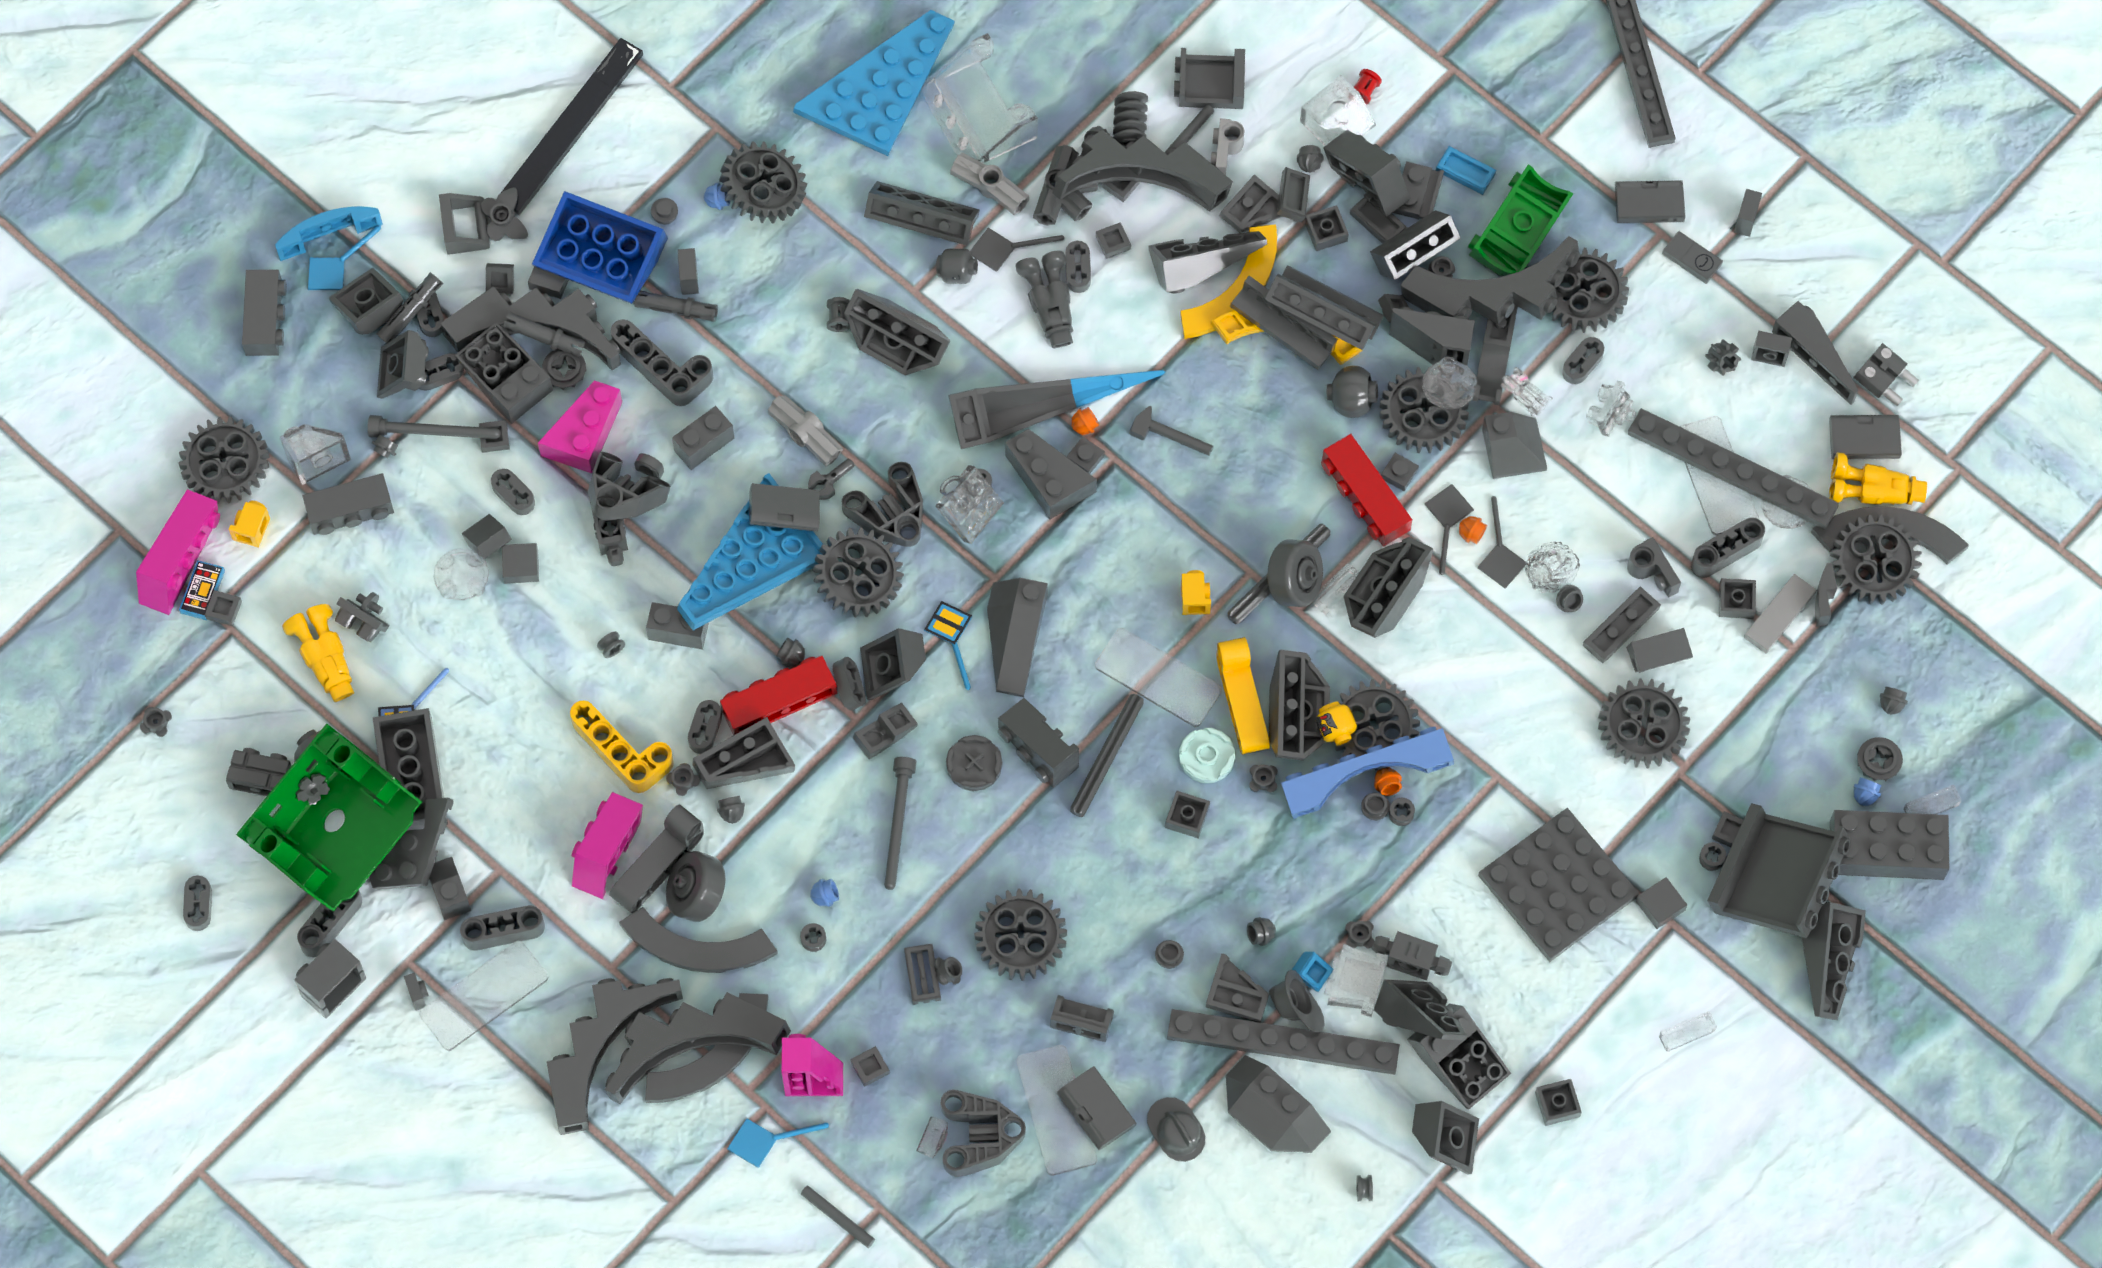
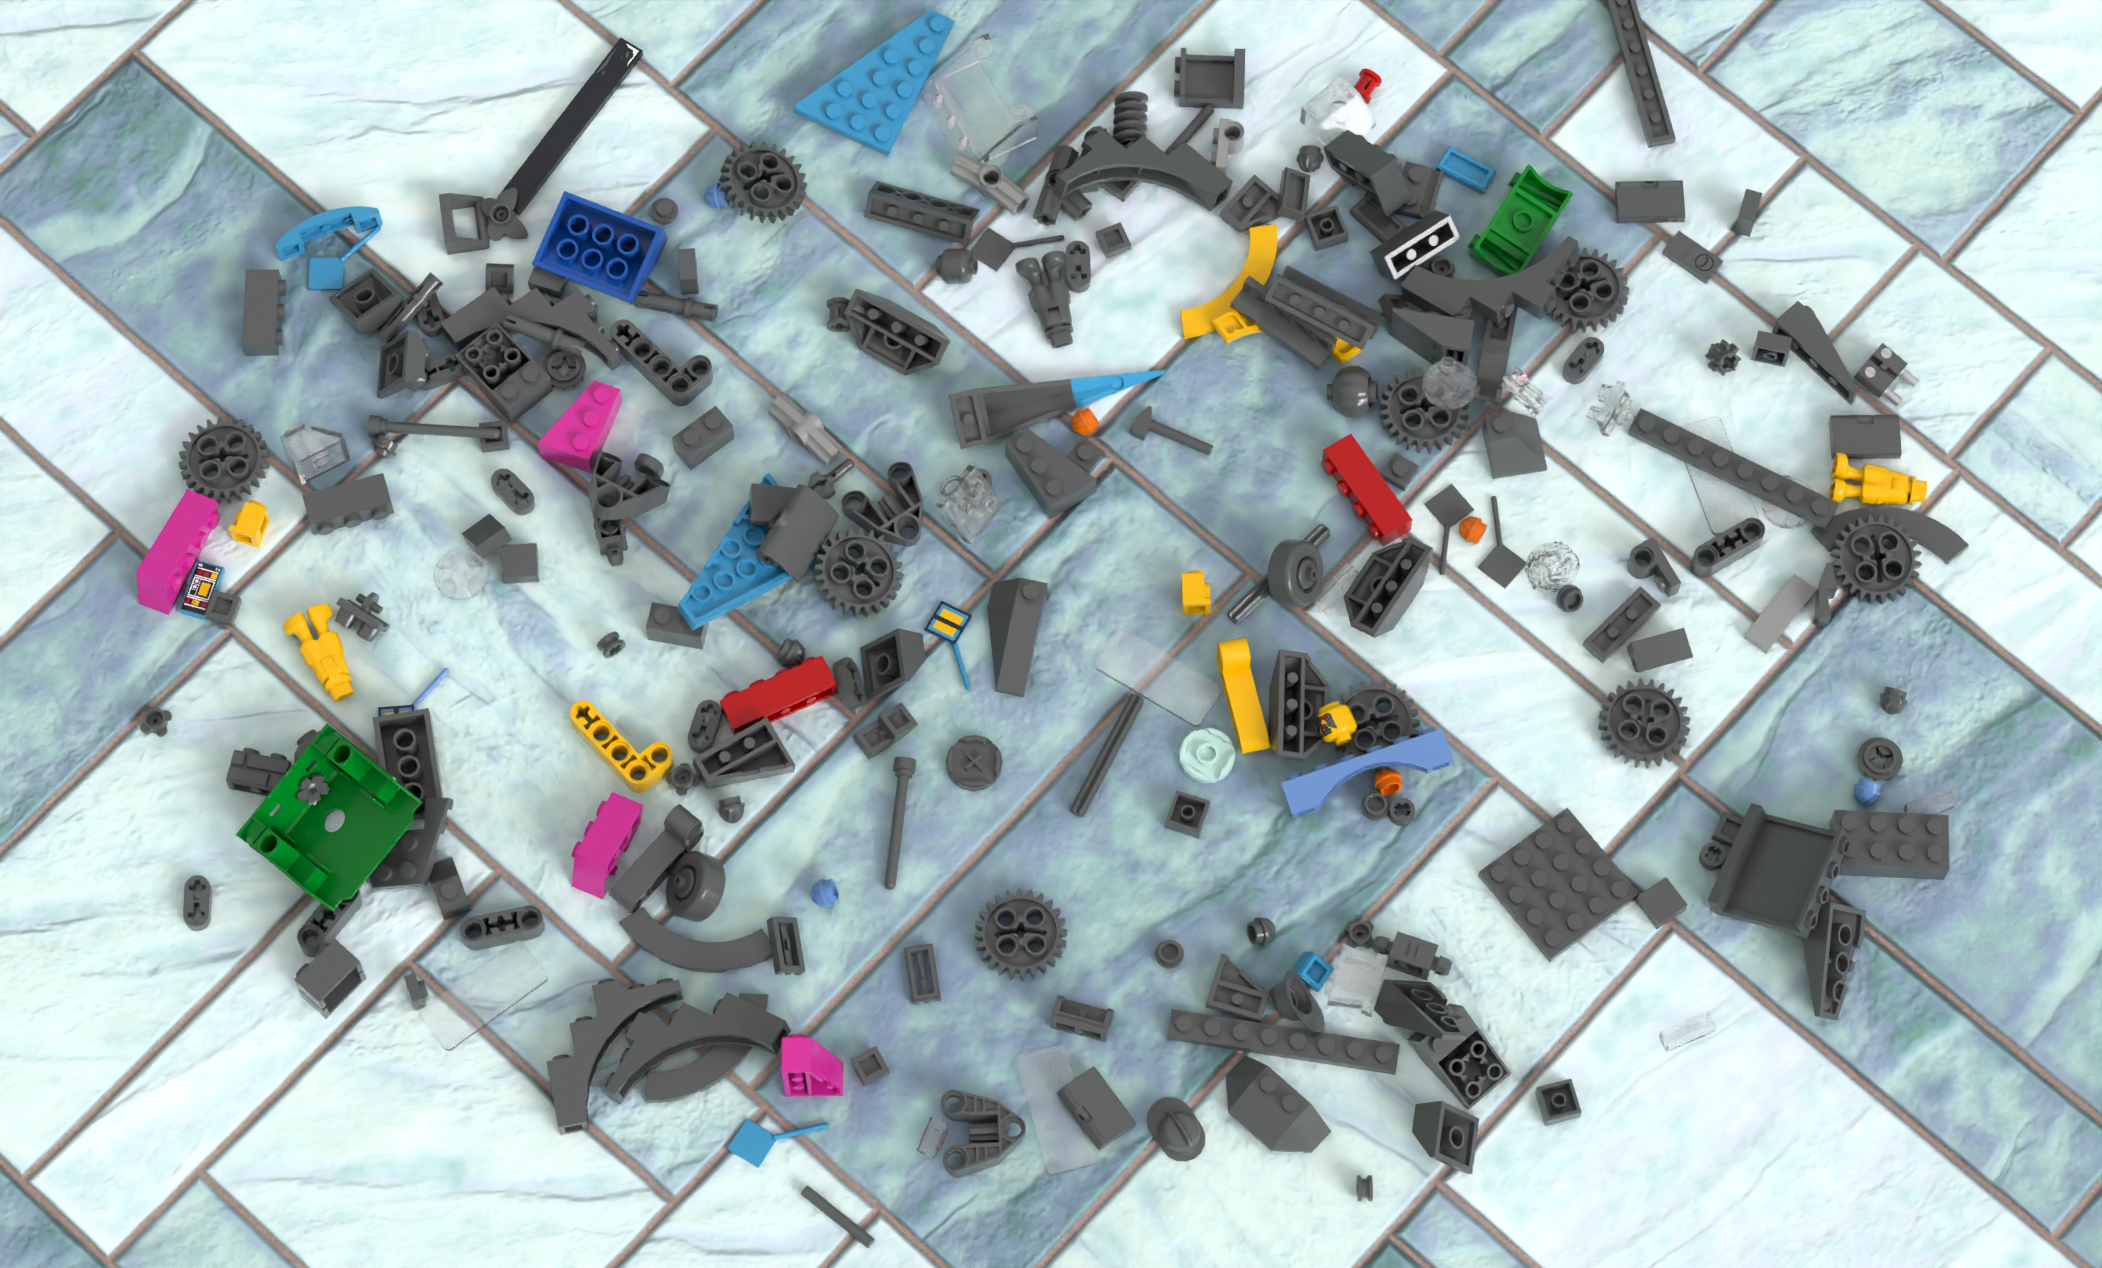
(781, 945): none -> dark grey tile
(798, 532): none -> dark grey panel
(805, 933): dark grey bush -> none
(948, 970): dark grey plate -> none
(1038, 743): dark grey wedge -> none
(1187, 265): dark grey wedge -> none
(1260, 771): dark grey plate -> none
(1737, 598): dark grey piece -> none

